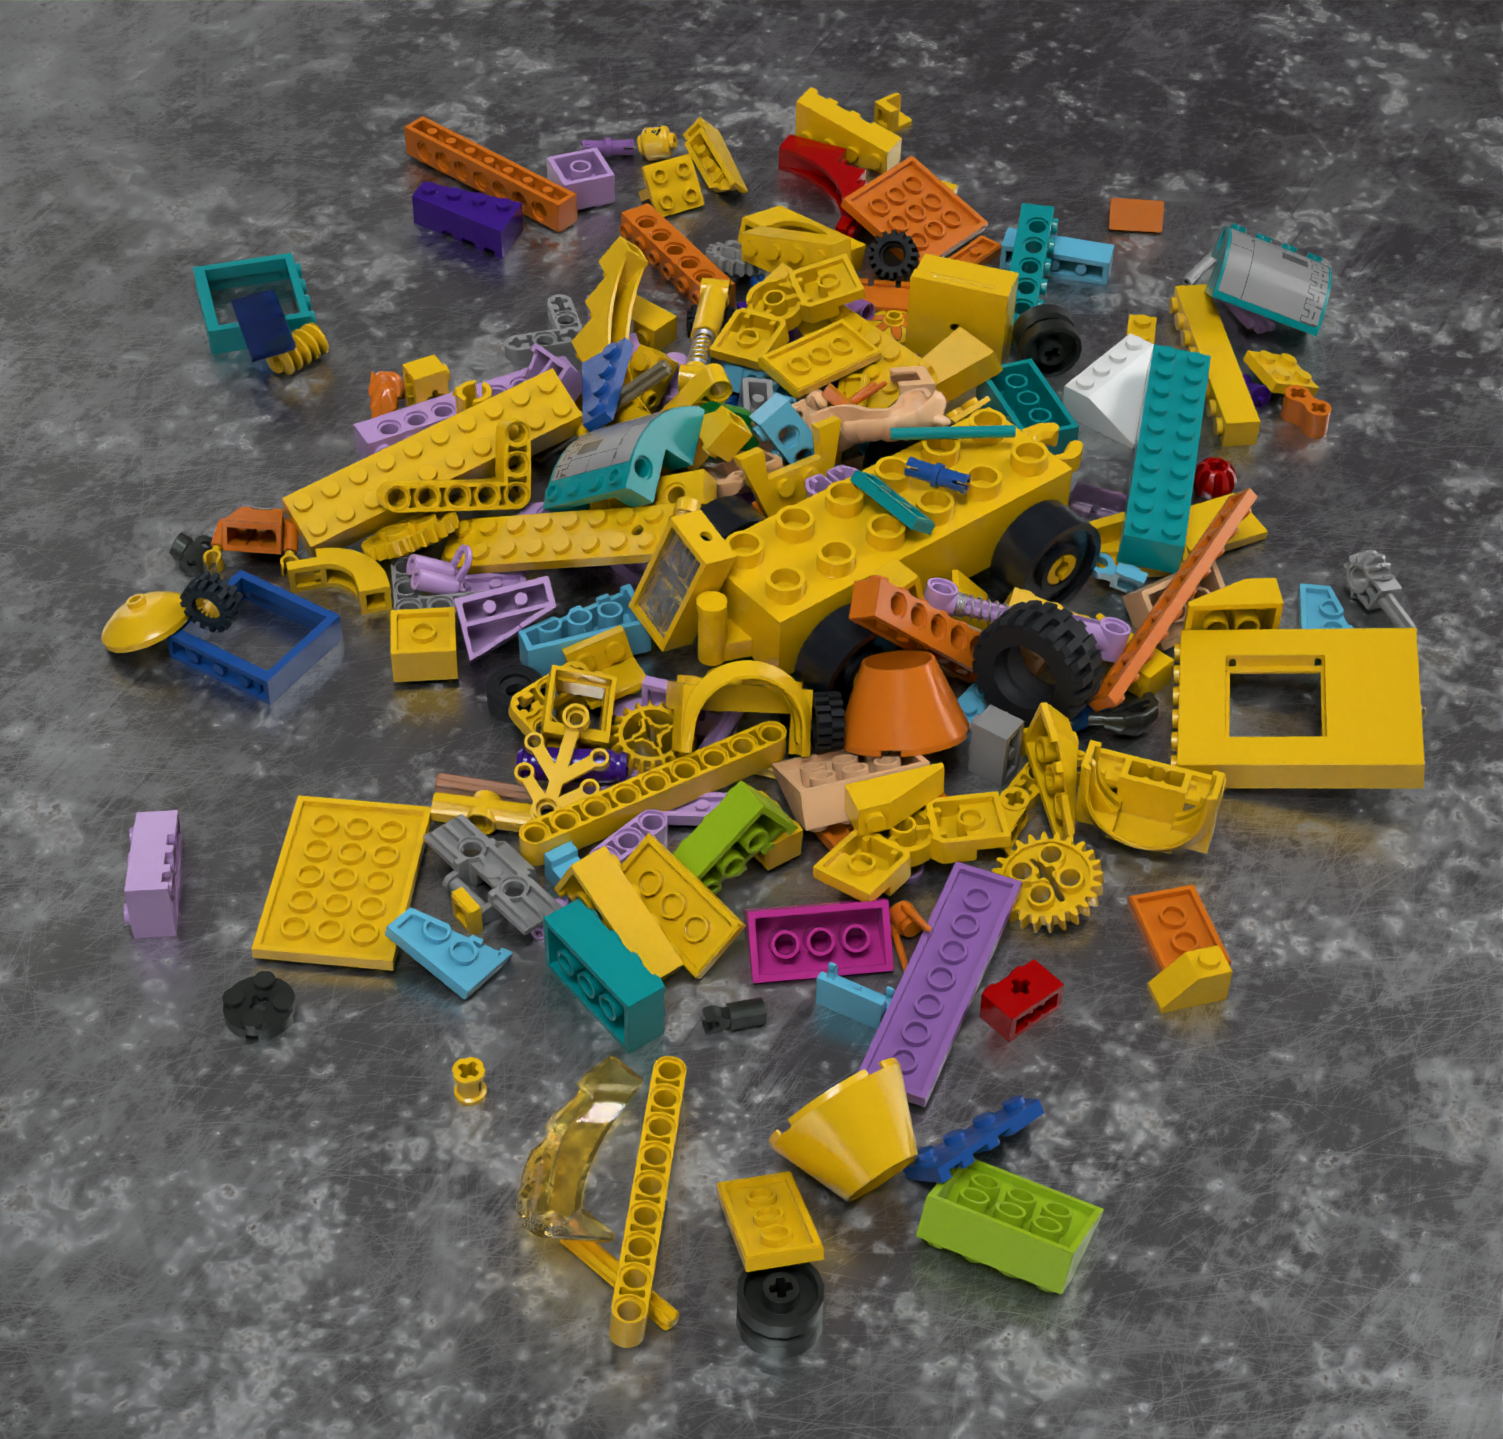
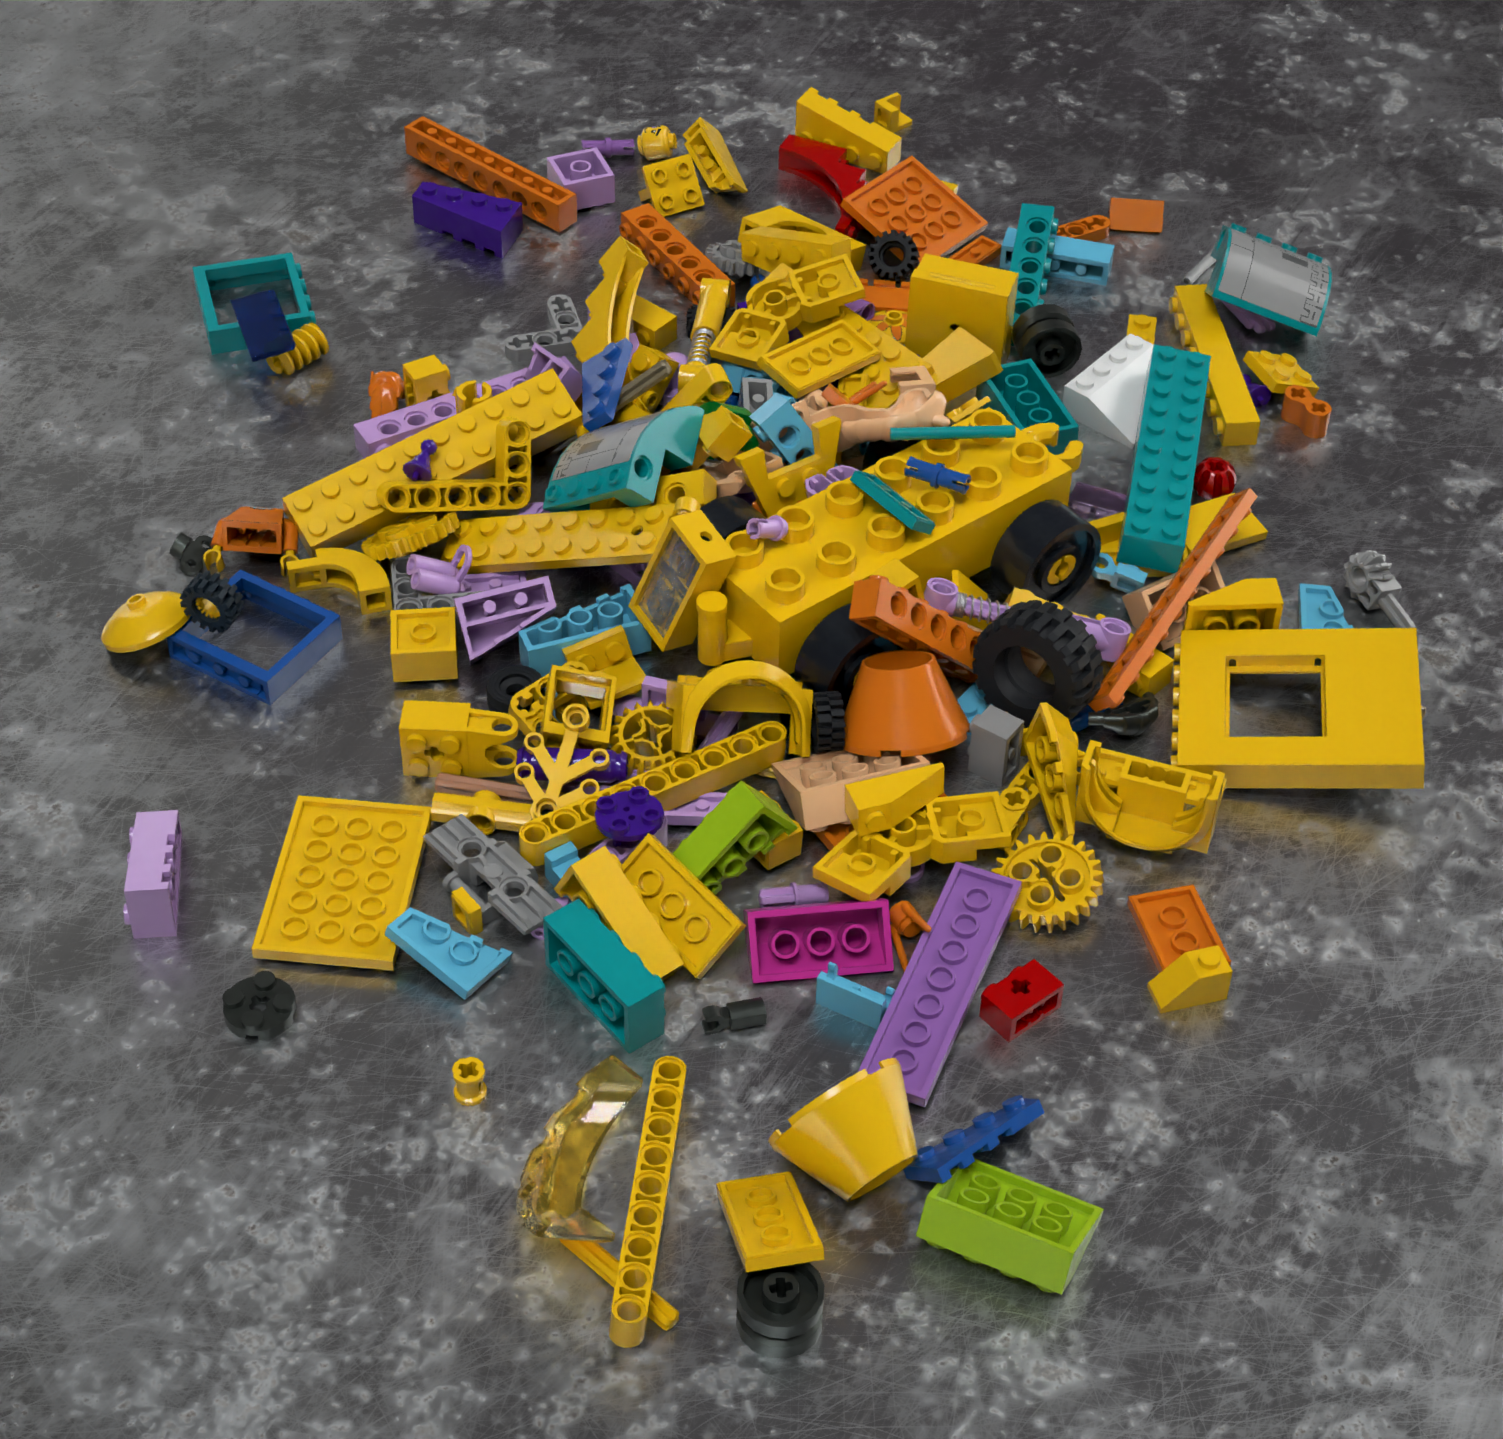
(419, 466): none -> dark purple piece
(454, 740): none -> yellow brick
(628, 815): none -> dark purple plate
(773, 528): none -> lavender pin
(793, 895): none -> lavender axle
(1089, 228): none -> orange beam

